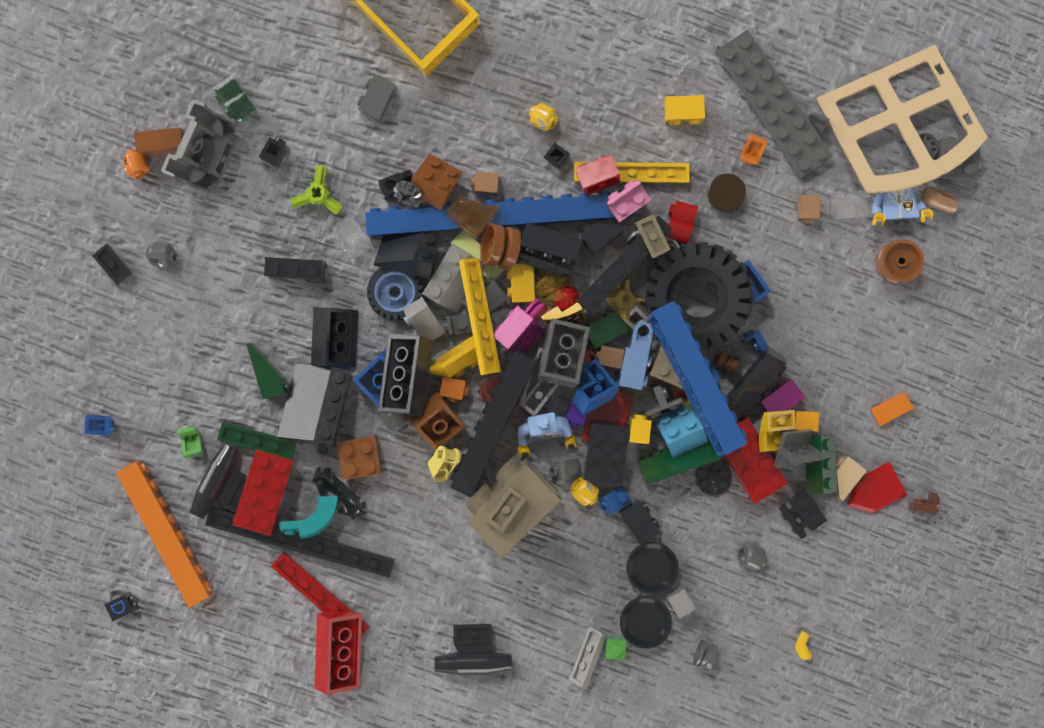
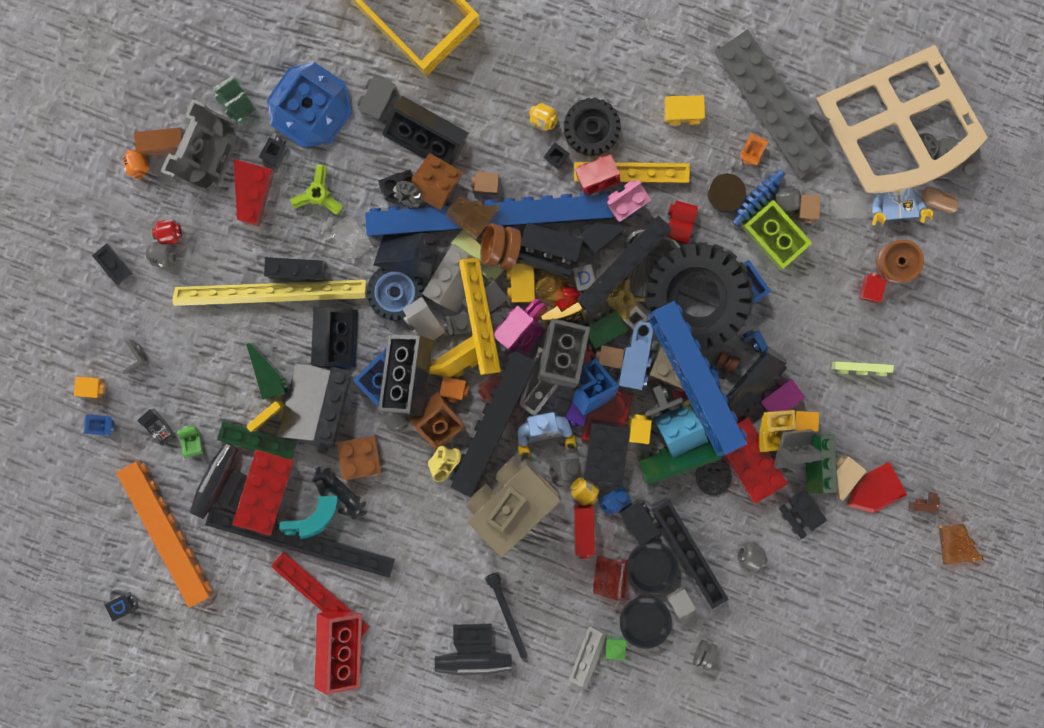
(89, 387): none -> light orange brick
(138, 352): none -> dark grey bracket
(156, 426): none -> black leg
(167, 231): none -> red head
(251, 191): none -> red wedge
(265, 416): none -> yellow tile
(269, 292): none -> light yellow plate
(323, 119): none -> blue piece
(424, 131): none -> black slope
(493, 581): none -> black piece
(583, 276): none -> light grey brick
(584, 531): none -> red brick
(592, 111): none -> black wheel
(610, 577): none -> clear red bracket
(652, 236): dark tan plate -> none
(689, 553): none -> black brick
(759, 198): none -> blue piece
(776, 235): none -> lime brick
(788, 199): none -> dark grey head
(801, 647): yellow arm -> none
(862, 368): none -> yellowish green plate
(872, 288): none -> red brick
(891, 408): orange tile -> none
(957, 545): none -> clear orange slope

